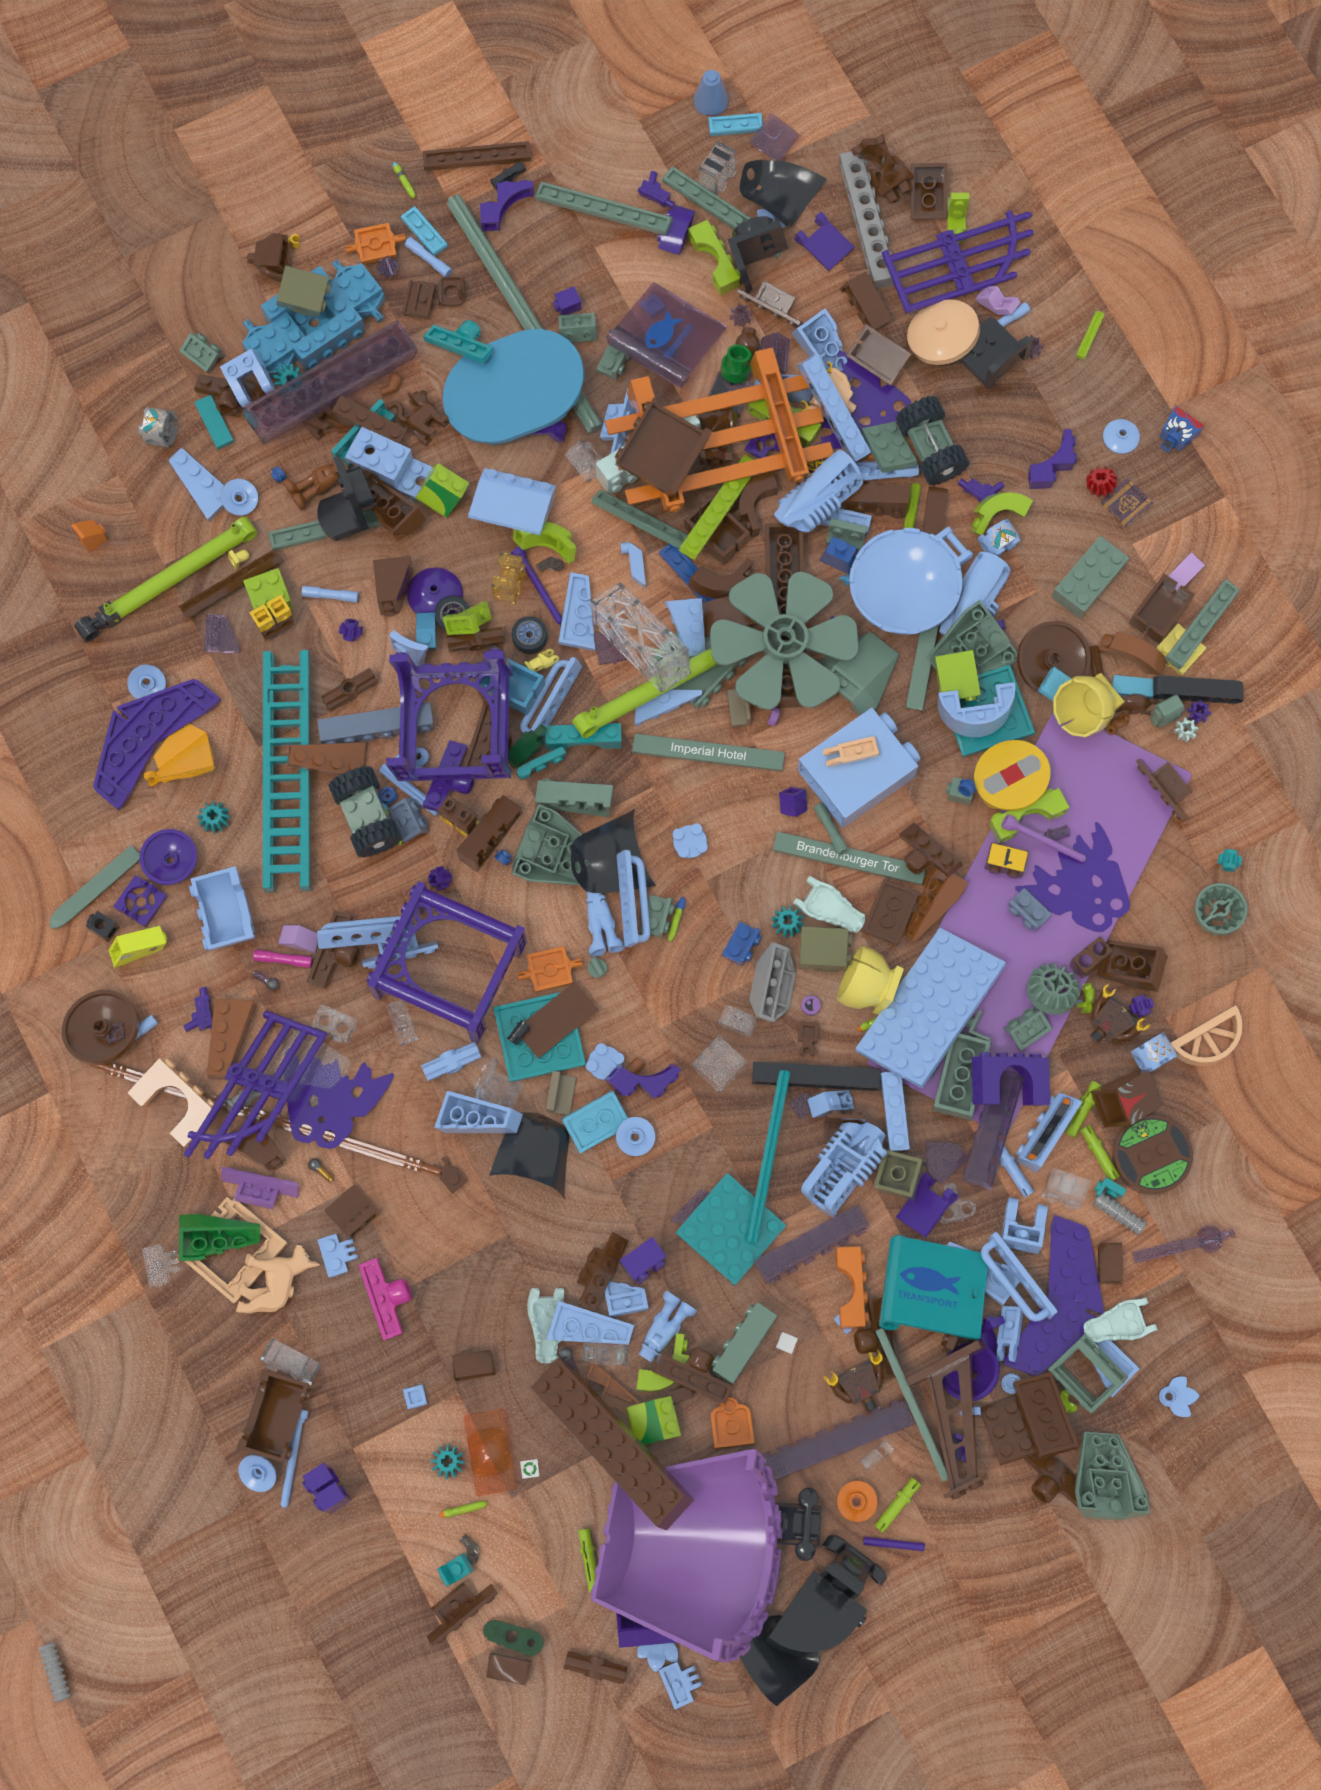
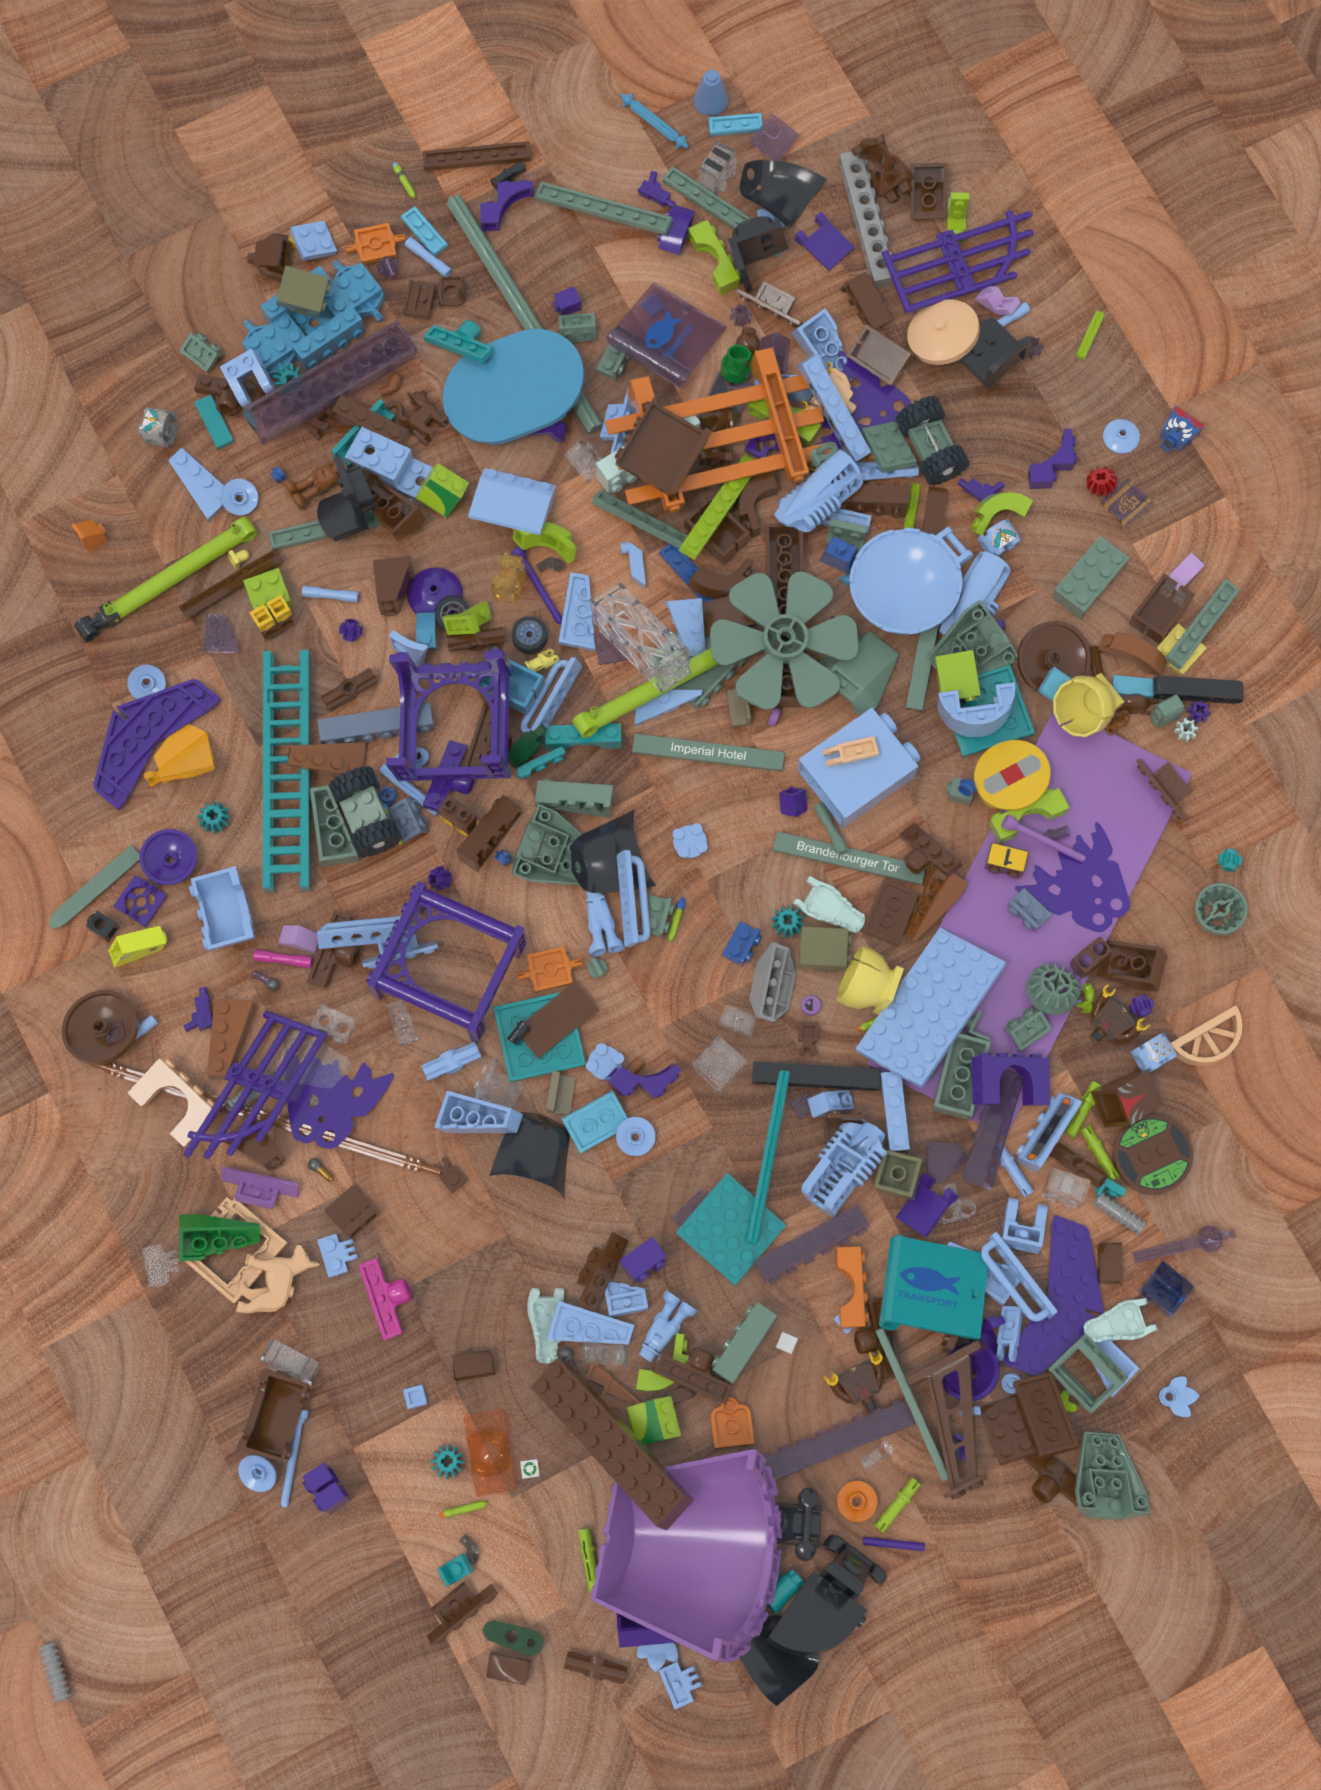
(313, 240): none -> light blue plate
(331, 833): none -> sand green wedge
(654, 120): none -> dark azure wheel
(786, 1588): none -> teal plant
(816, 458): none -> sand green piece
(1069, 1159): none -> reddish brown piece
(1166, 1289): none -> clear blue slope

